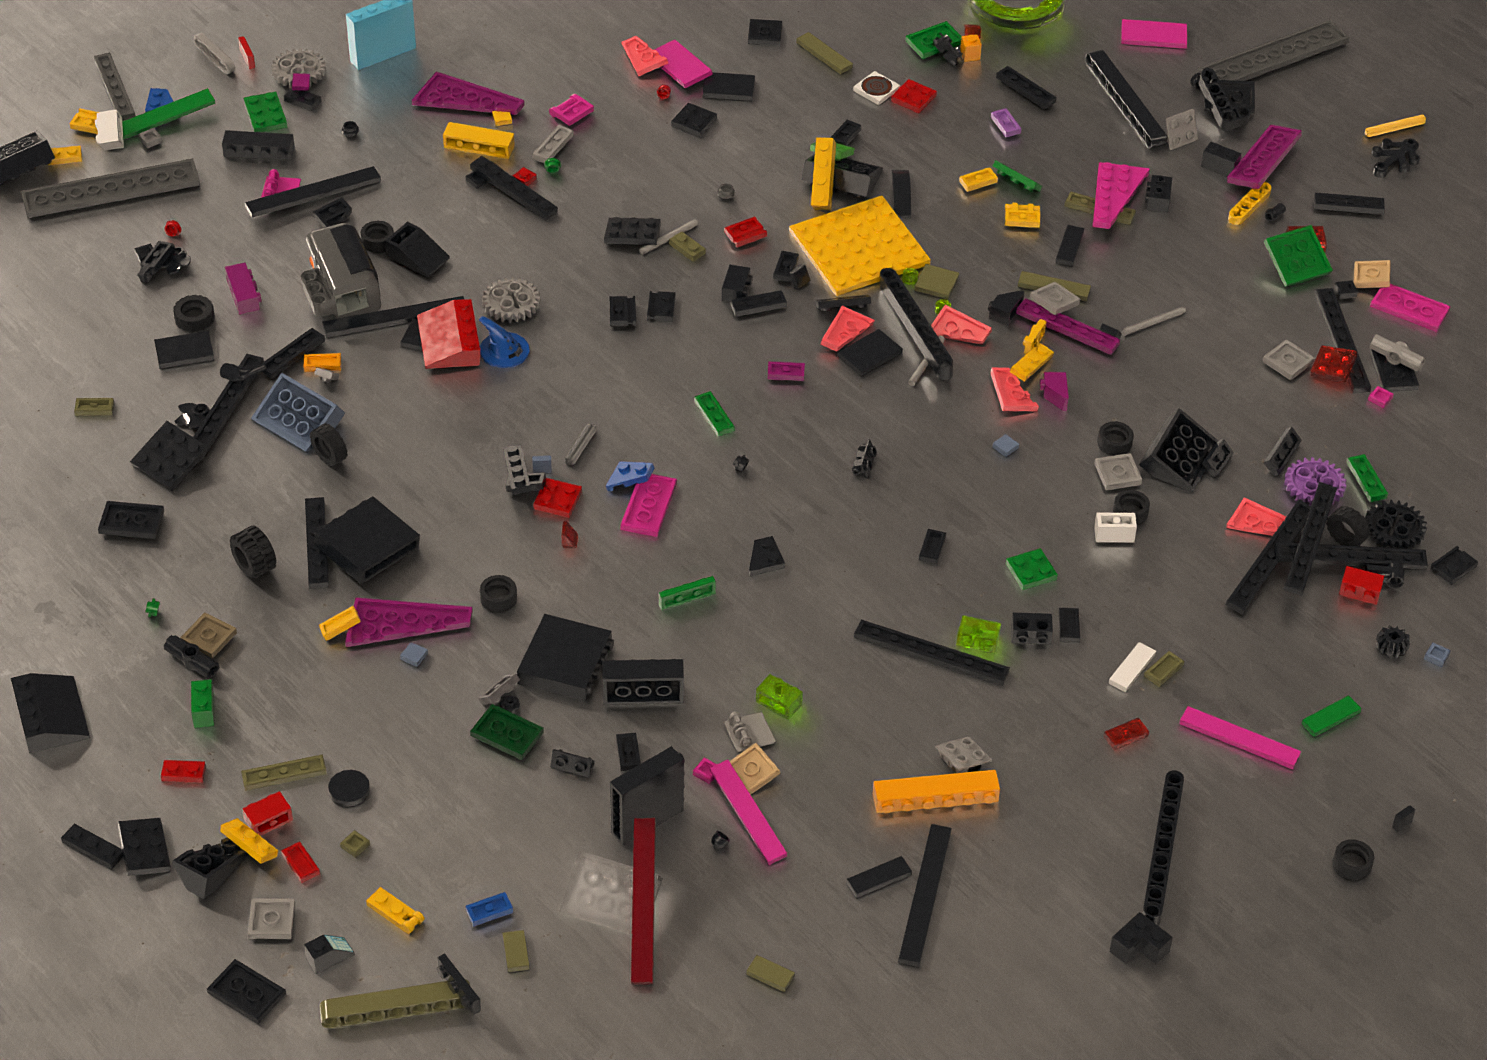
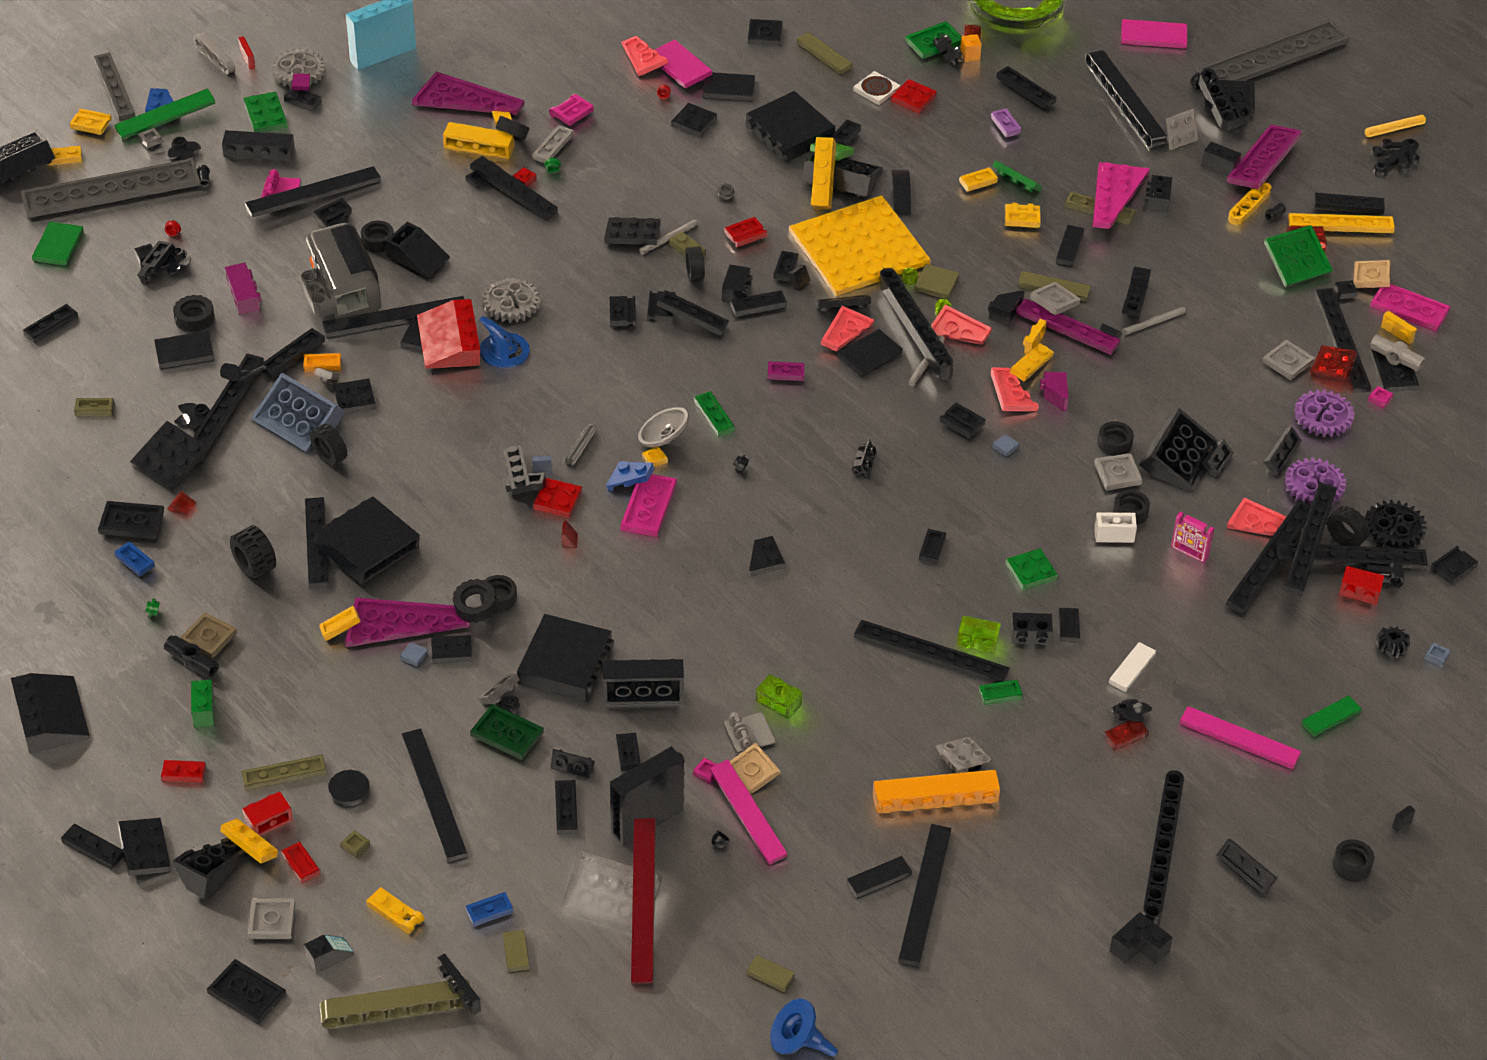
(50, 323): none -> black tile
(57, 243): none -> green tile
(109, 130): white brick -> none
(134, 559): none -> blue plate
(181, 504): none -> clear red slope
(182, 149): none -> black plate
(203, 173): none -> black pin
(350, 128): black plate -> none
(354, 396): none -> black plate
(434, 795): none -> black tile
(451, 649): none -> black plate
(479, 613): none -> black tyre
(512, 127): none -> black tyre
(566, 807): none -> black tile
(655, 456): none -> yellow tile
(664, 427): none -> light grey dish
(687, 593): green plate -> none
(692, 312): none -> black plate
(694, 263): none -> black tyre
(789, 125): none -> black brick
(796, 1029): none -> blue piece
(962, 420): none -> black plate
(1000, 692): none -> green tile
(1131, 710): none -> black plate
(1137, 291): none -> black slope
(1164, 669): olive tile -> none
(1191, 538): none -> dark pink container
(1247, 866): none -> black plate
(1333, 420): none -> medium lavender gear
(1344, 223): none -> yellow plate
(1367, 478): green plate -> none
(1398, 327): none -> yellow plate

